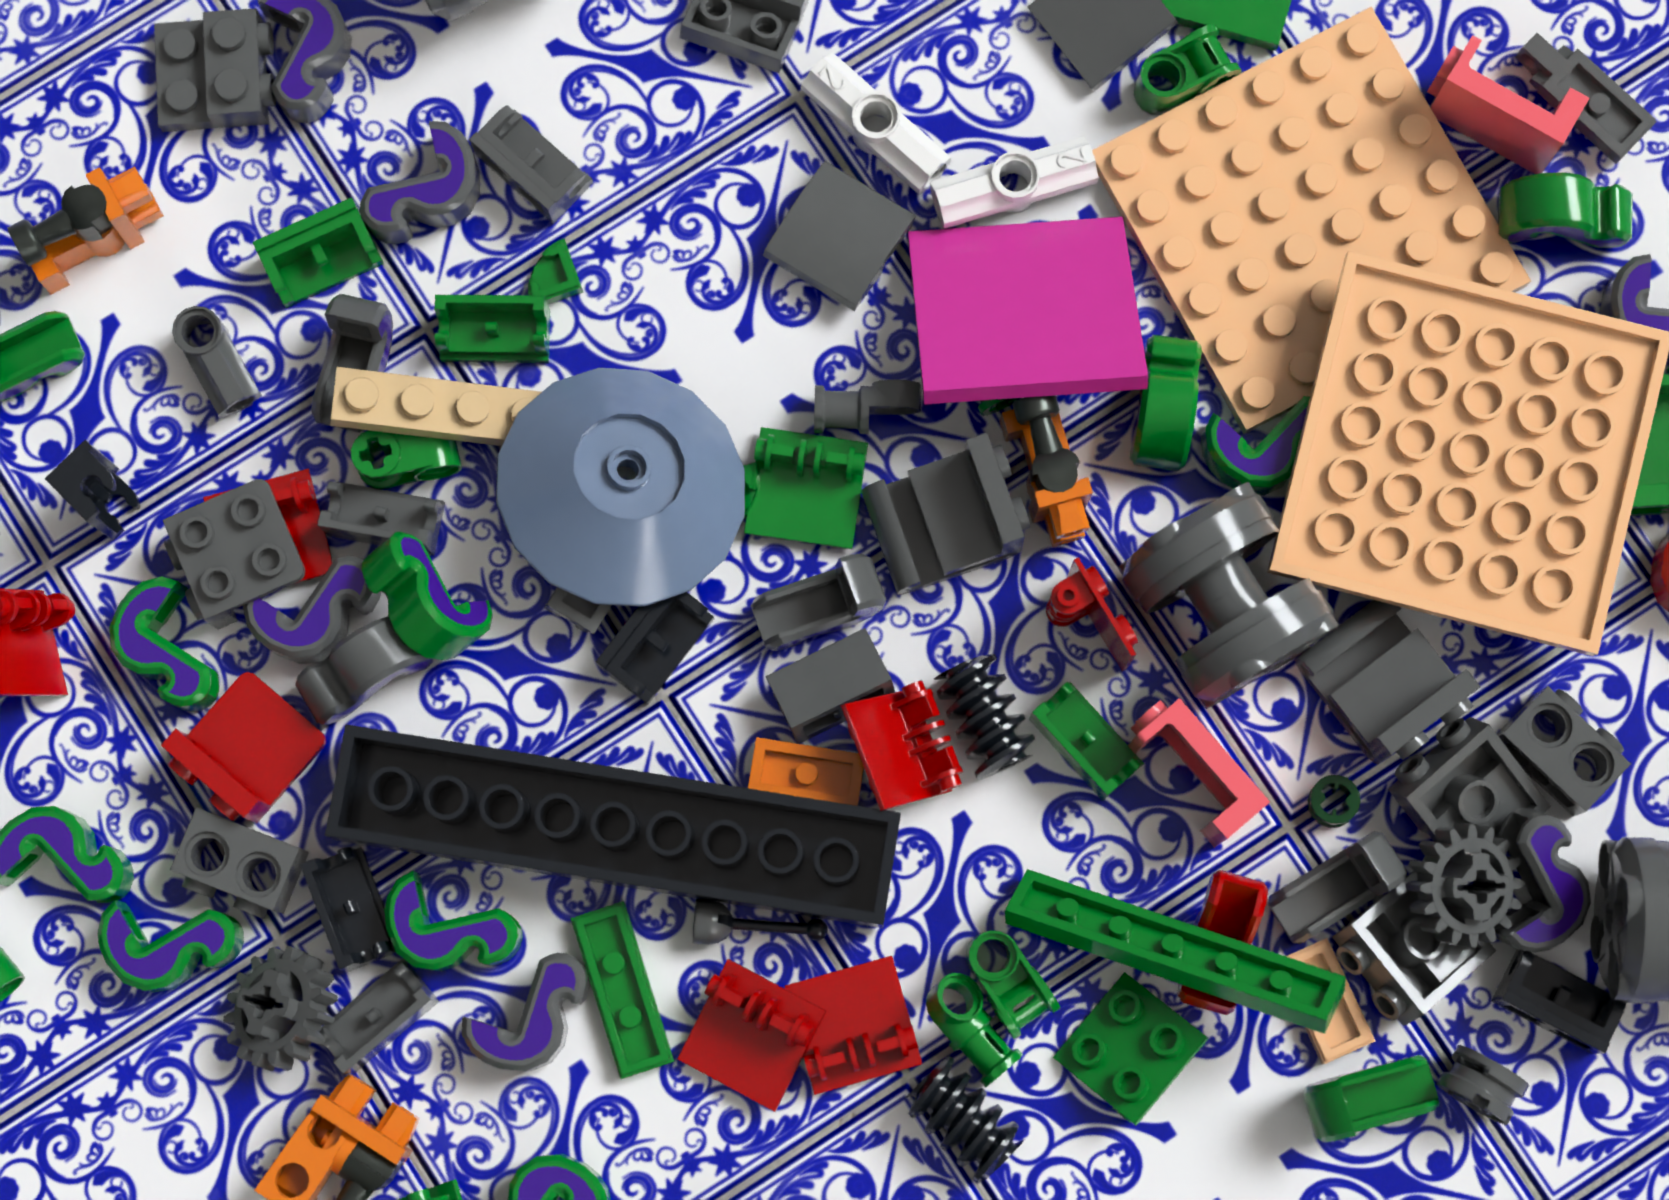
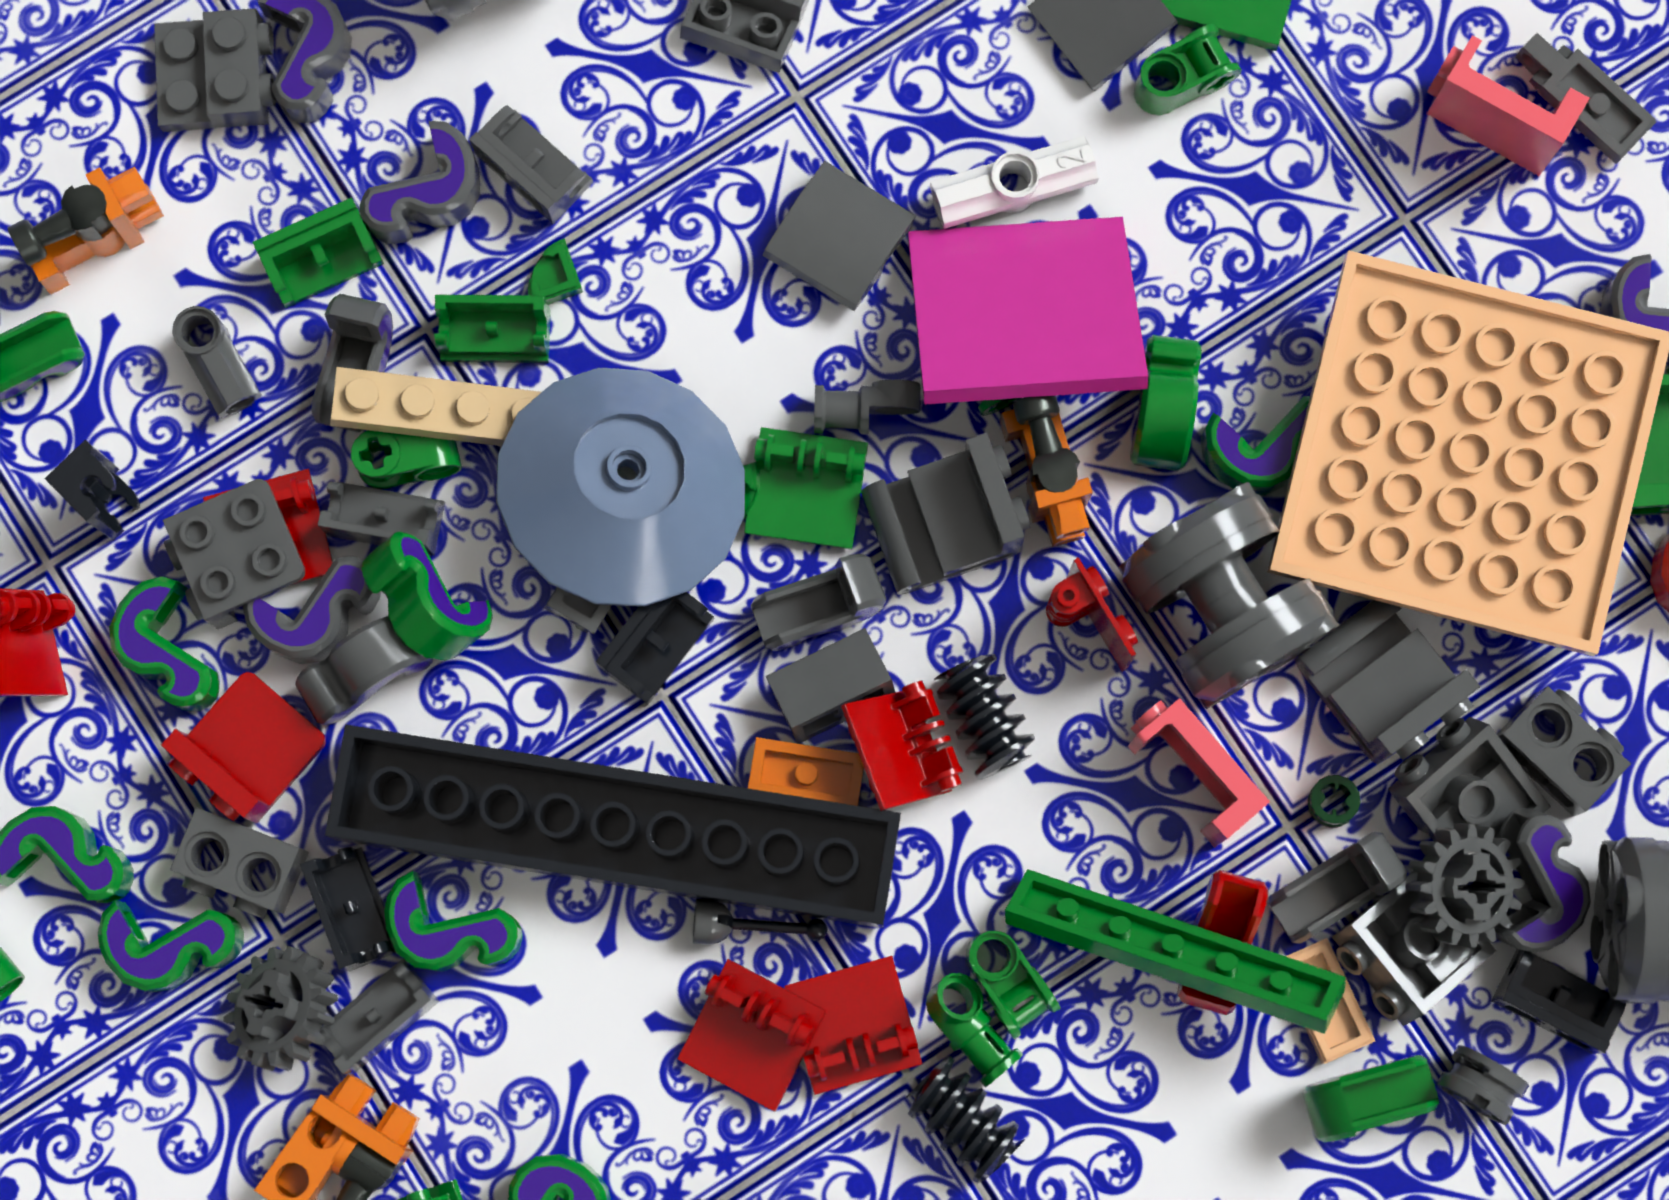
(542, 1023): animal -> none
(622, 990): green tile -> none
(852, 100): white piece -> none
(1085, 740): green hinge -> none
(1130, 1048): green hinge -> none
(1271, 184): light nougat plate -> none
(1567, 208): green animal -> none

